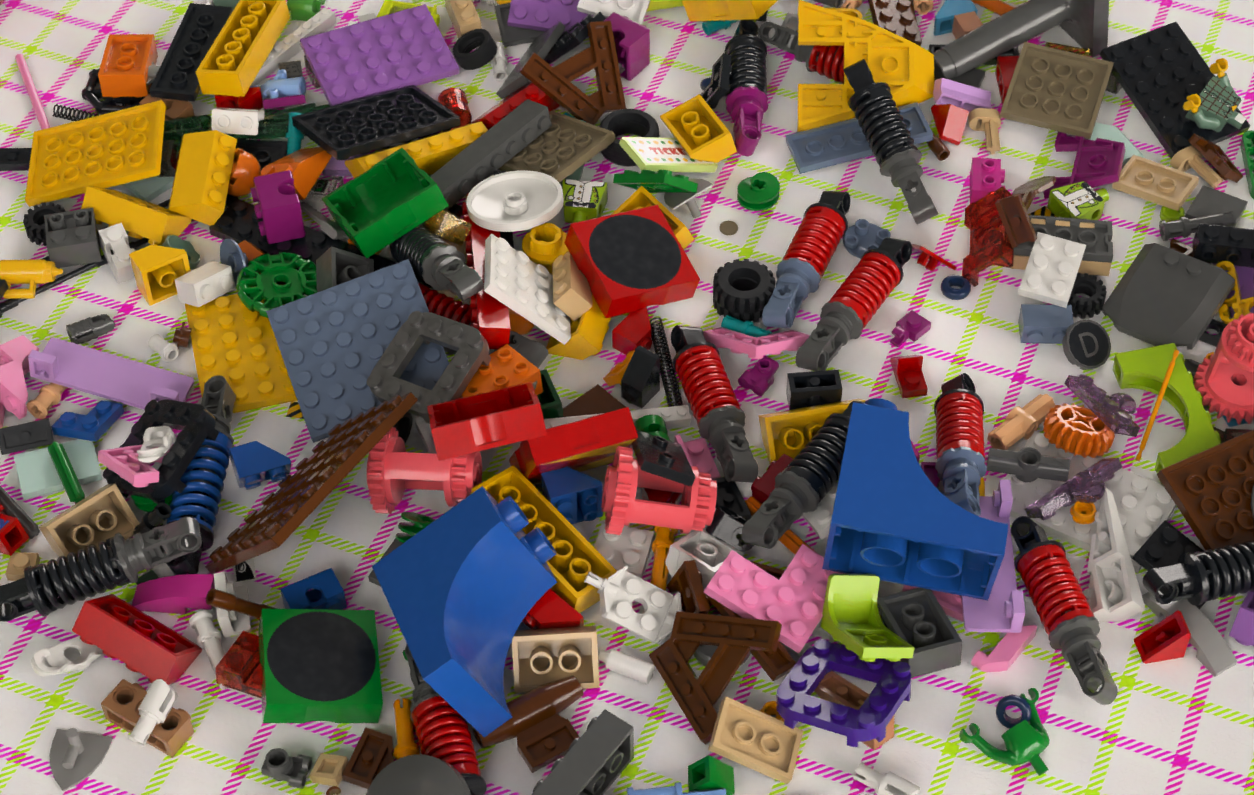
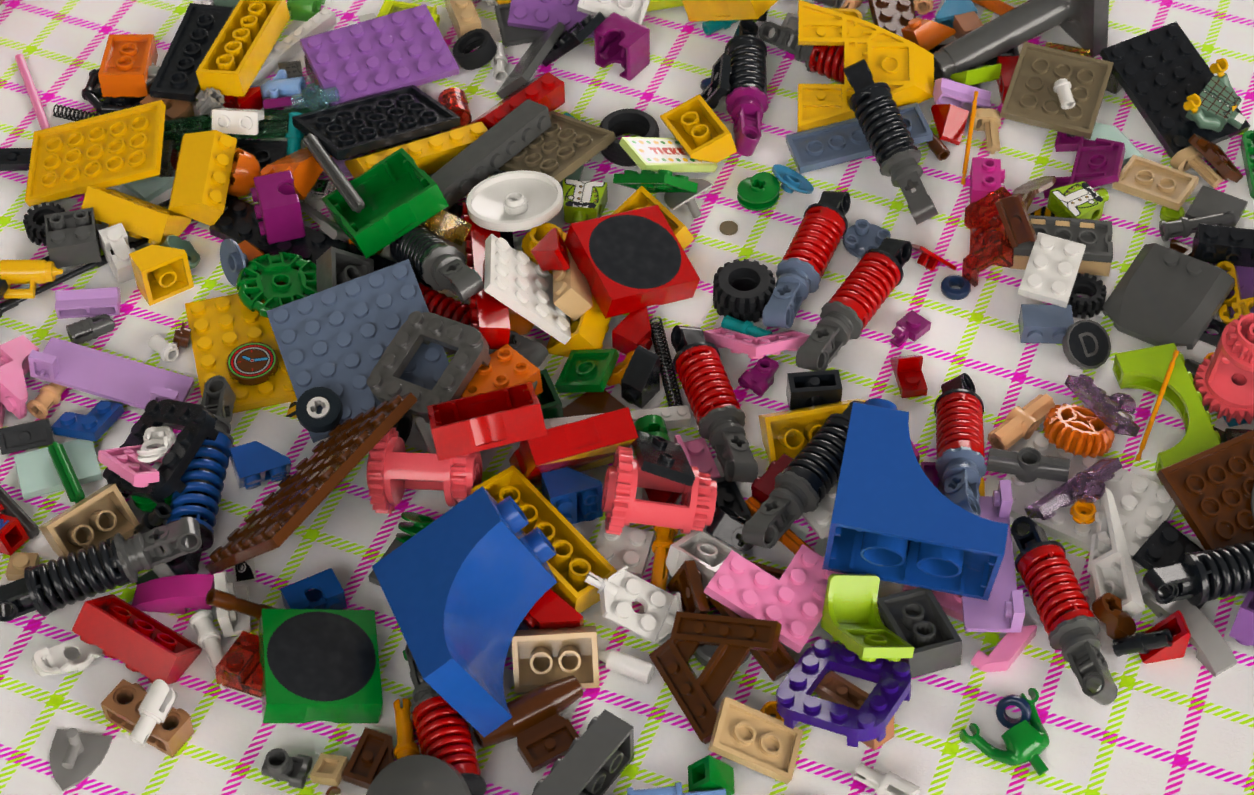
(87, 302): none -> lavender piece
(205, 284): white brick -> none
(209, 100): none -> light grey gear
(252, 363): none -> tile
(307, 407): none -> black bush
(315, 97): none -> clear light blue axle
(334, 173): none -> dark grey axle
(552, 252): none -> red slope
(557, 80): reddish brown plate -> none
(587, 370): none -> green plate
(792, 180): none -> dark azure dish
(926, 33): none -> orange slope
(969, 137): none -> light orange piece
(978, 75): none -> lime slope
(1064, 93): none -> white pin
(1109, 611): none -> reddish brown piece
(1142, 642): none -> black pin

